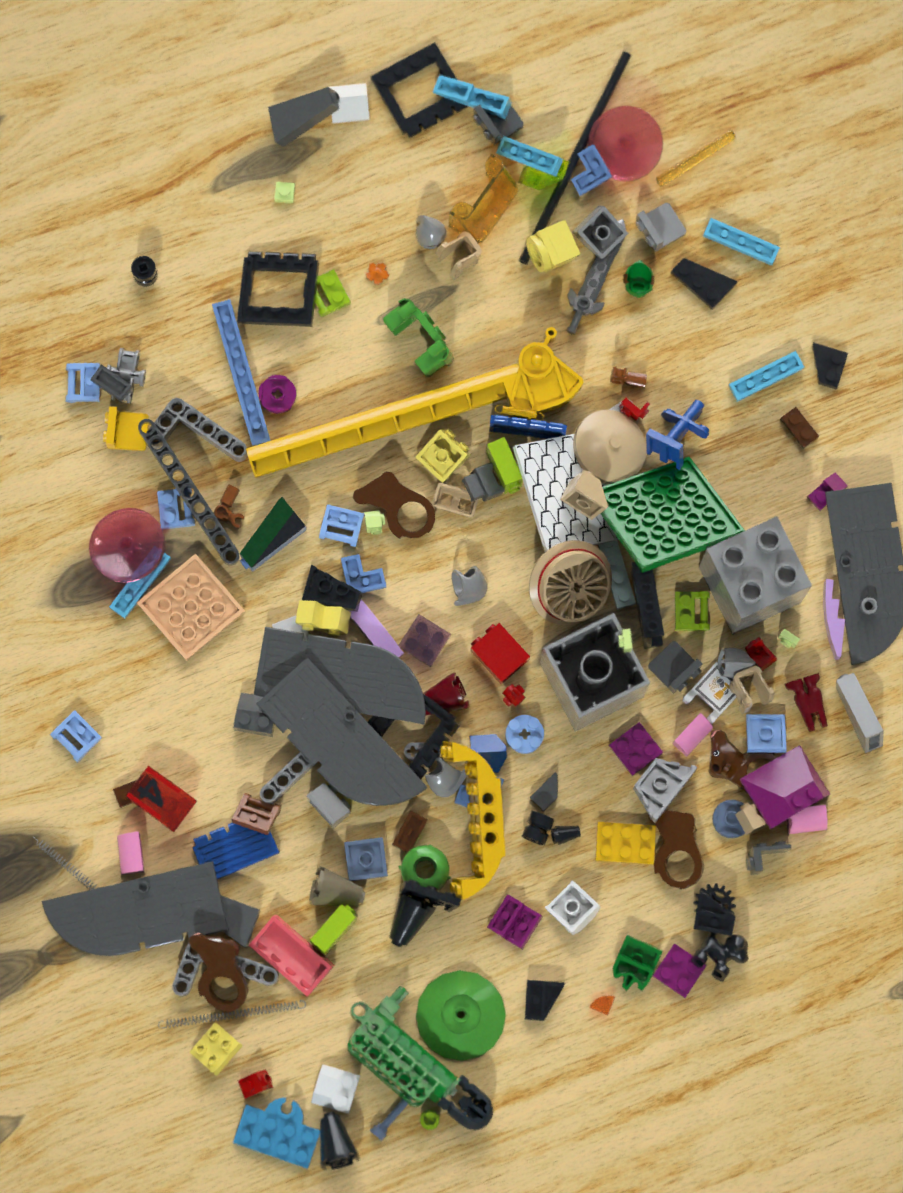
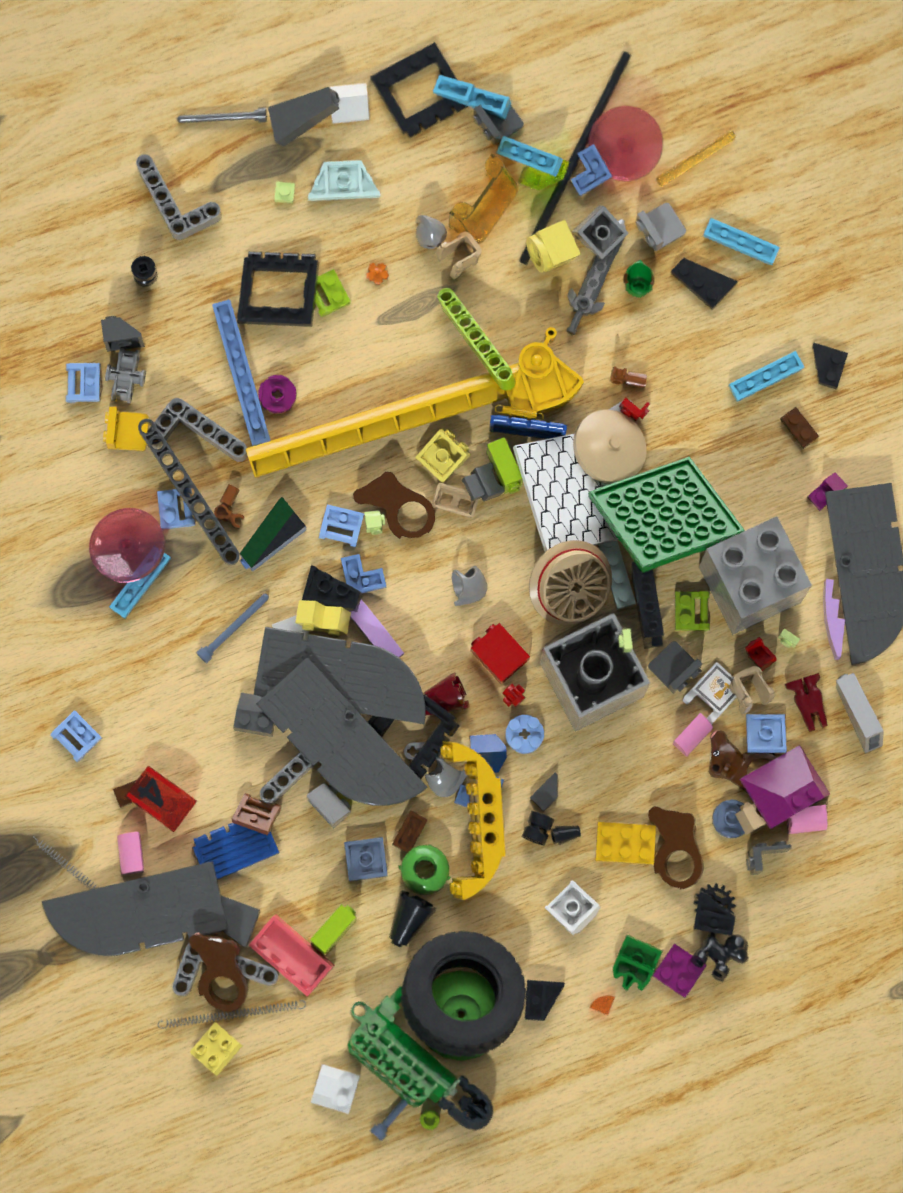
(111, 383): dark grey tile -> none
(120, 334): none -> dark grey slope
(169, 204): none -> light grey beam
(191, 607): light nougat plate -> none
(206, 652): none -> sand blue piece
(255, 1083): red bracket -> none
(259, 115): none -> piece
(278, 1133): dark azure plate -> none
(334, 890): dark tan cone -> none
(335, 1143): black cone -> none
(343, 181): none -> light aqua wing
(424, 640): plate -> none
(435, 898): black wing -> none
(438, 353): bright green container -> none
(472, 952): none -> black tyre
(479, 345): none -> lime beam
(514, 921): magenta slope -> none
(585, 495): tan slope -> none
(635, 749): magenta plate -> none
(661, 785): light grey wing -> none
(669, 446): blue piece -> none
(735, 661): light grey piece -> none
(862, 605): light grey axle -> none

